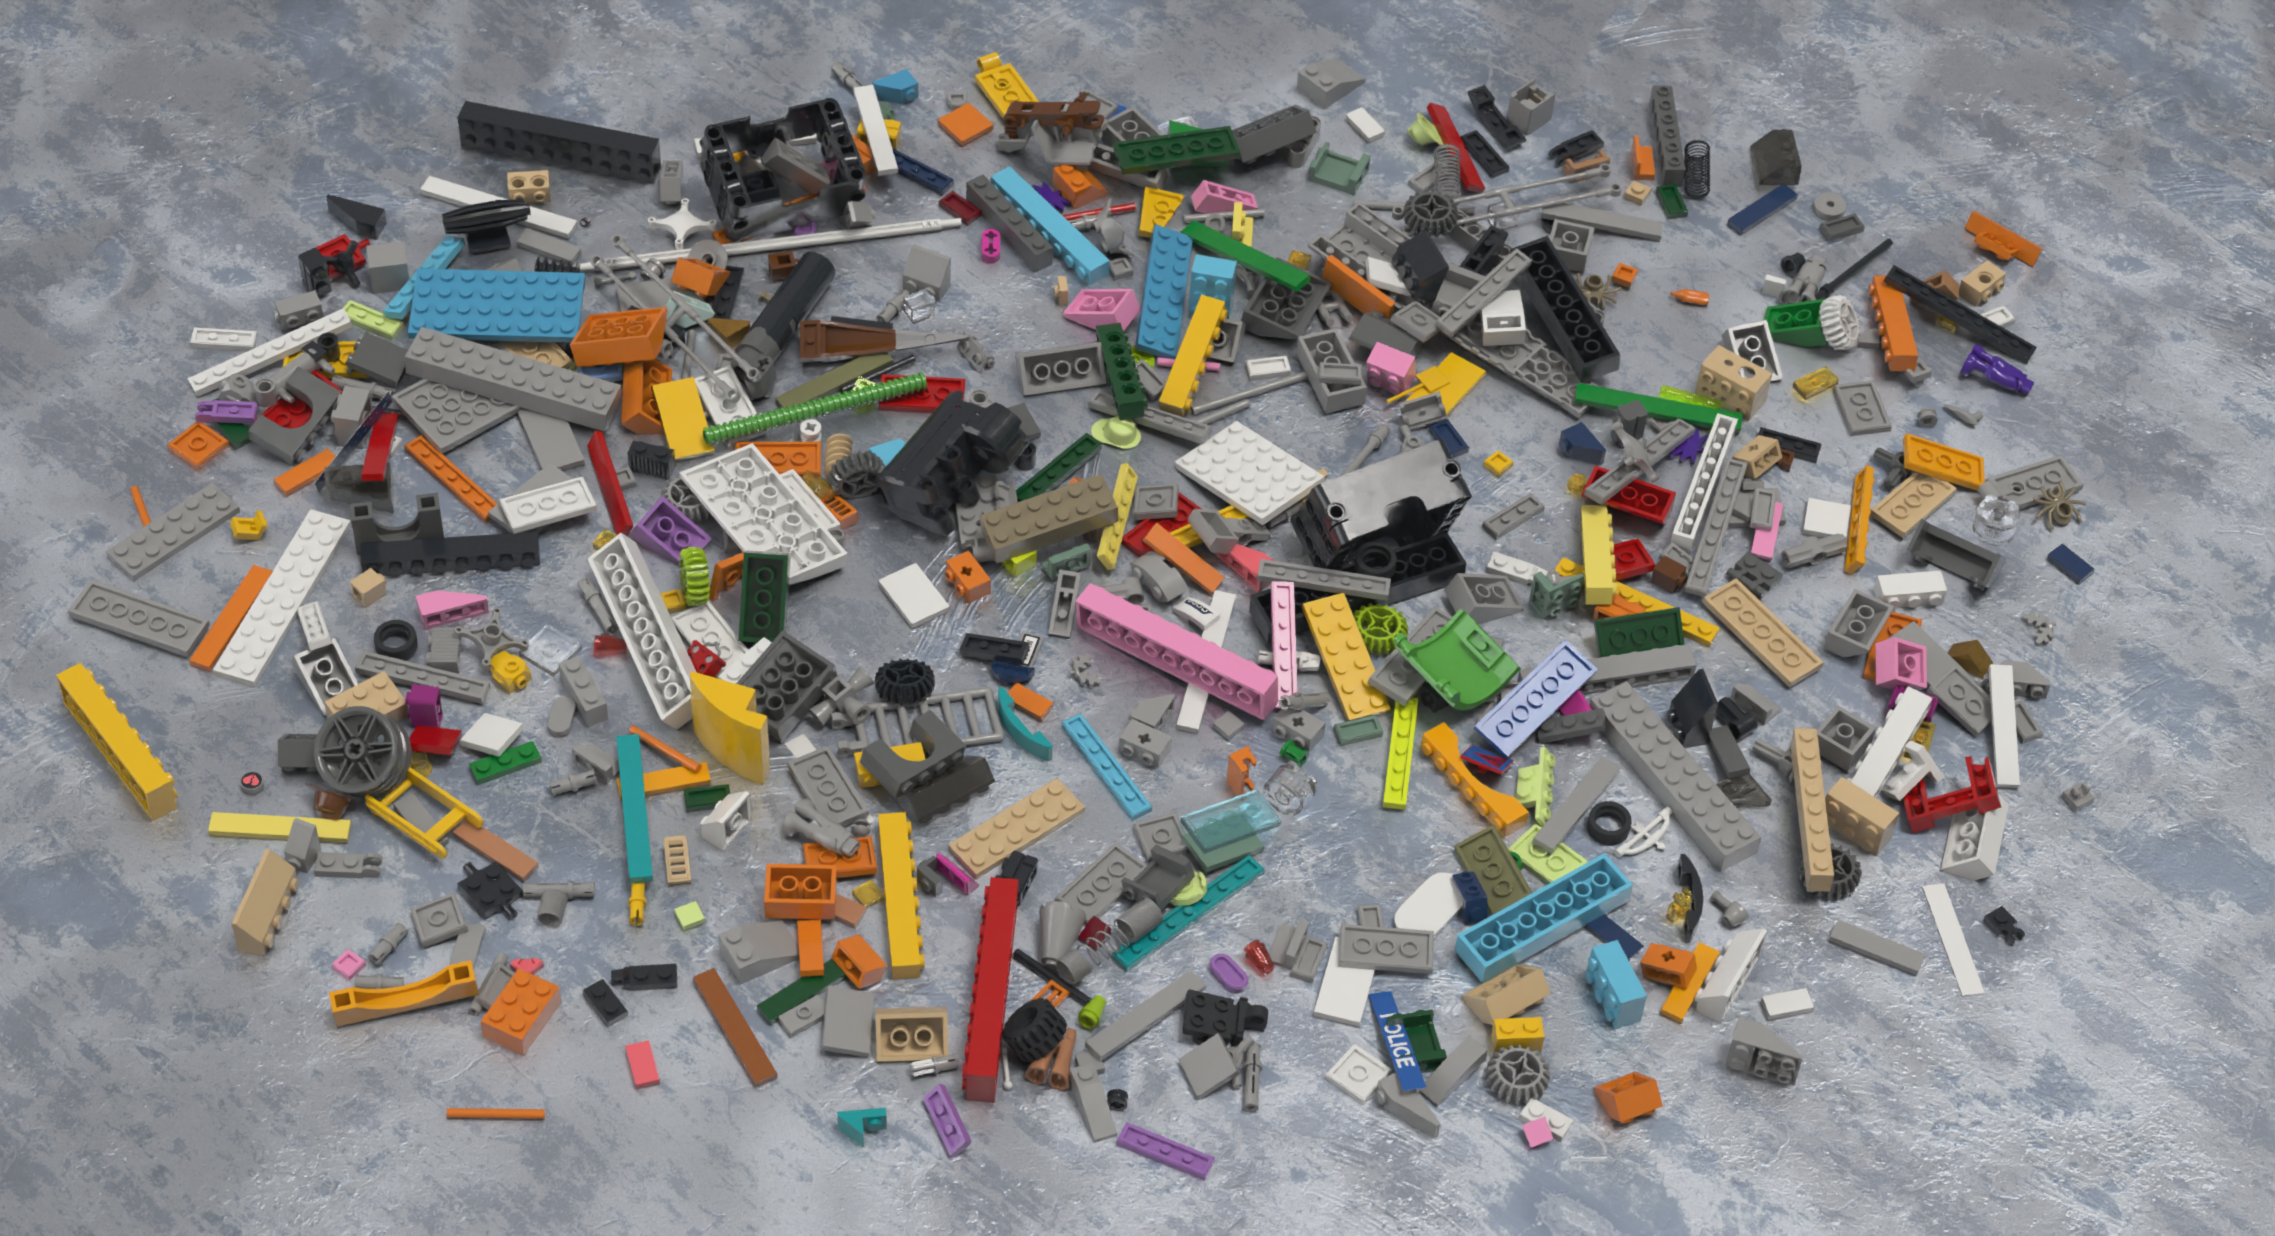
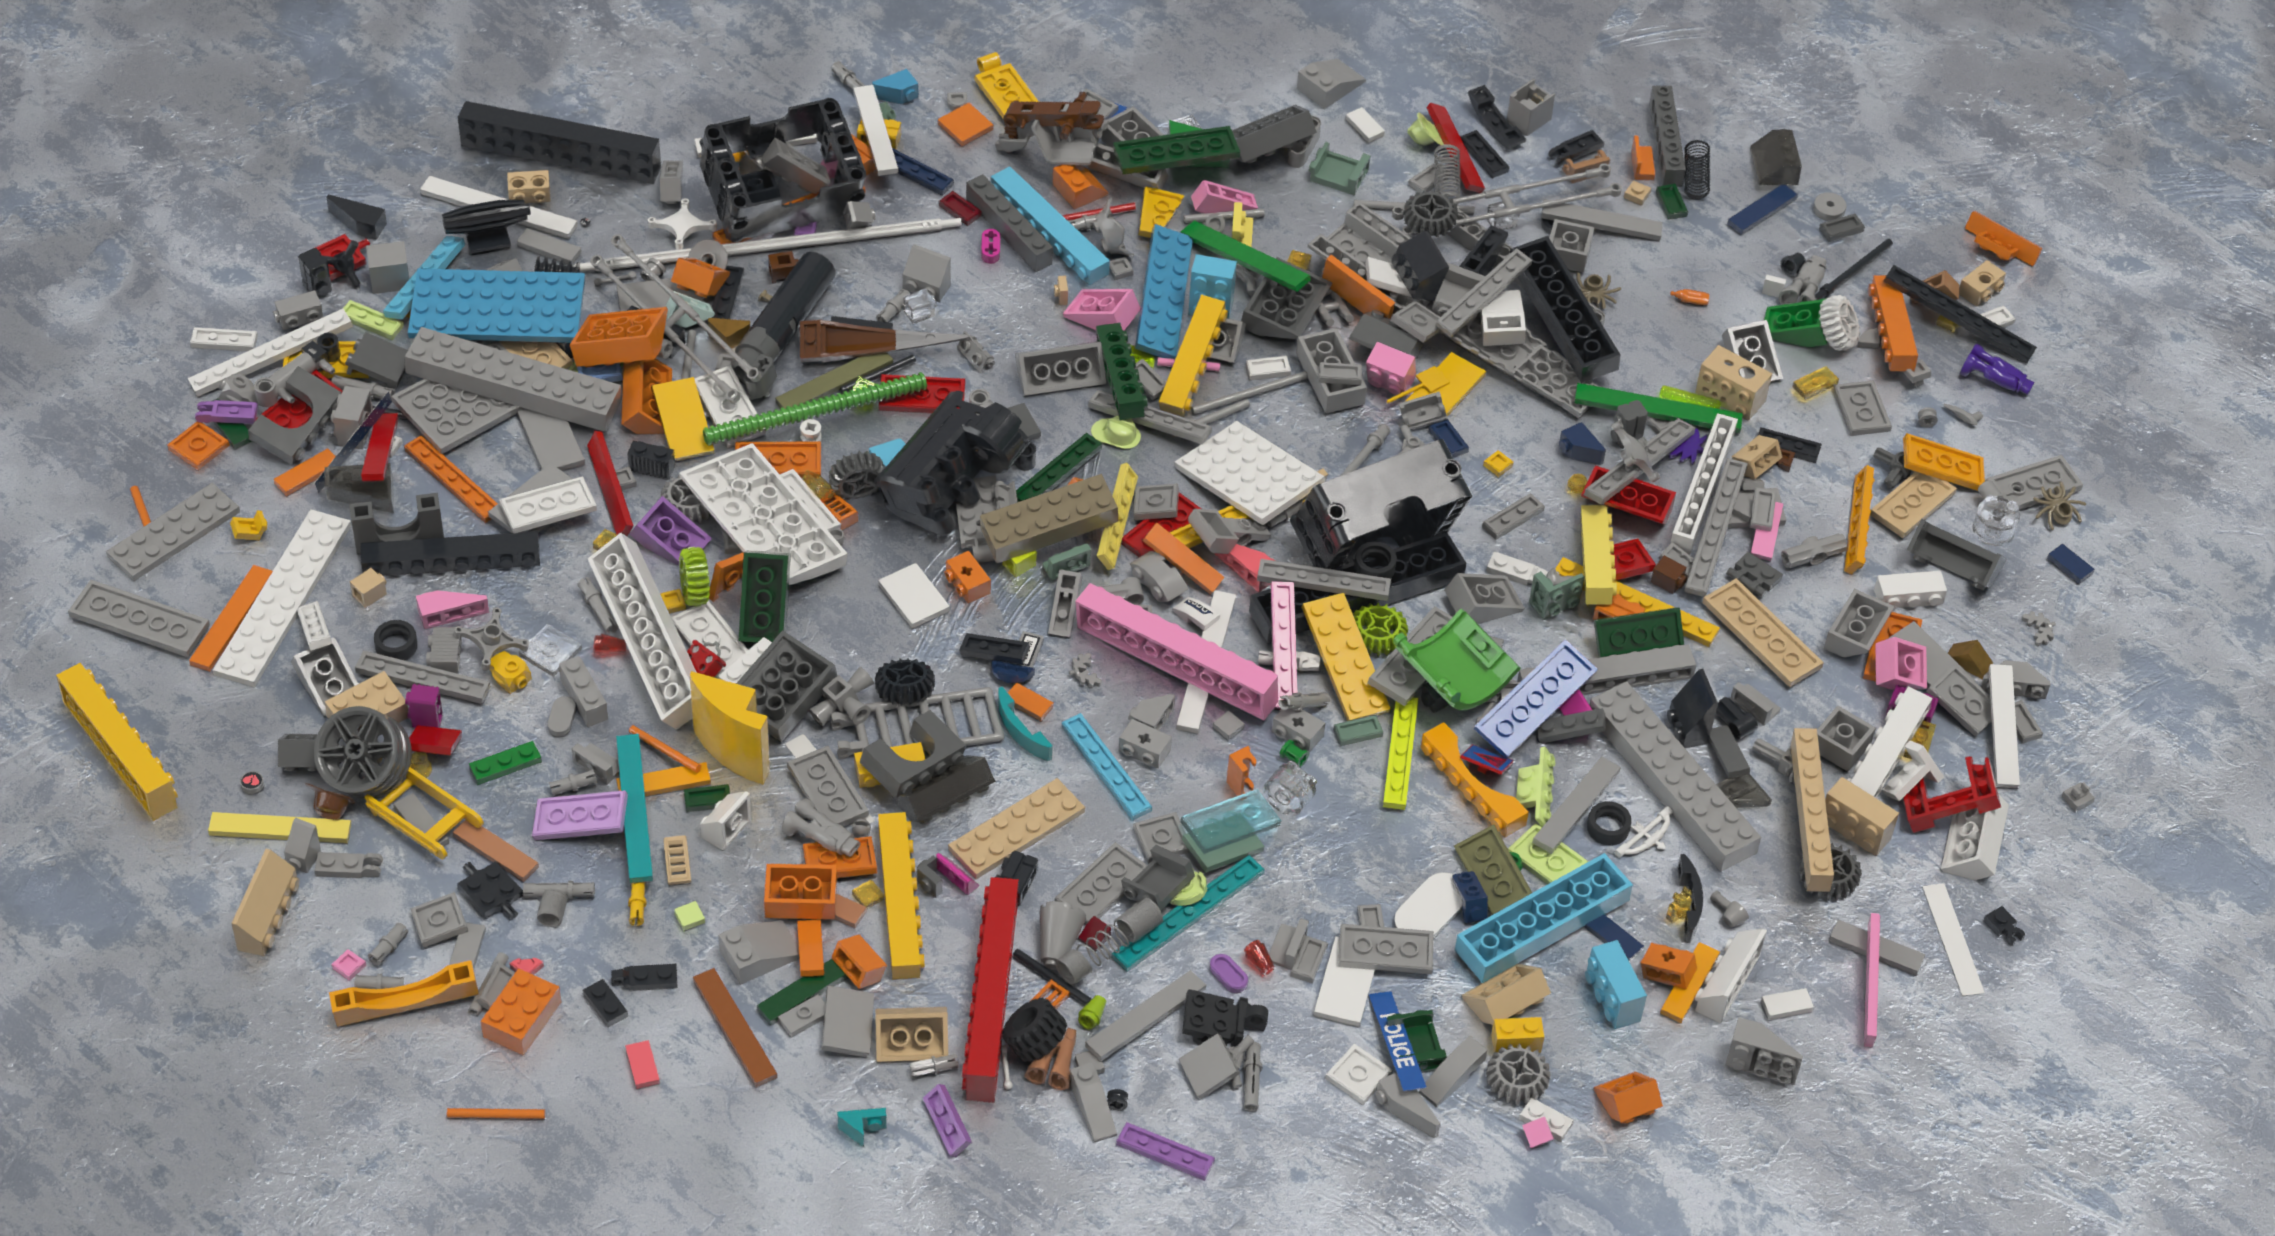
(491, 734): white tile -> none
(580, 815): none -> lavender tile
(836, 447): tan piece -> none
(1052, 197): dark purple piece -> none
(1624, 275): orange plate -> none
(1826, 518): white tile -> none
(1872, 971): none -> bright pink tile

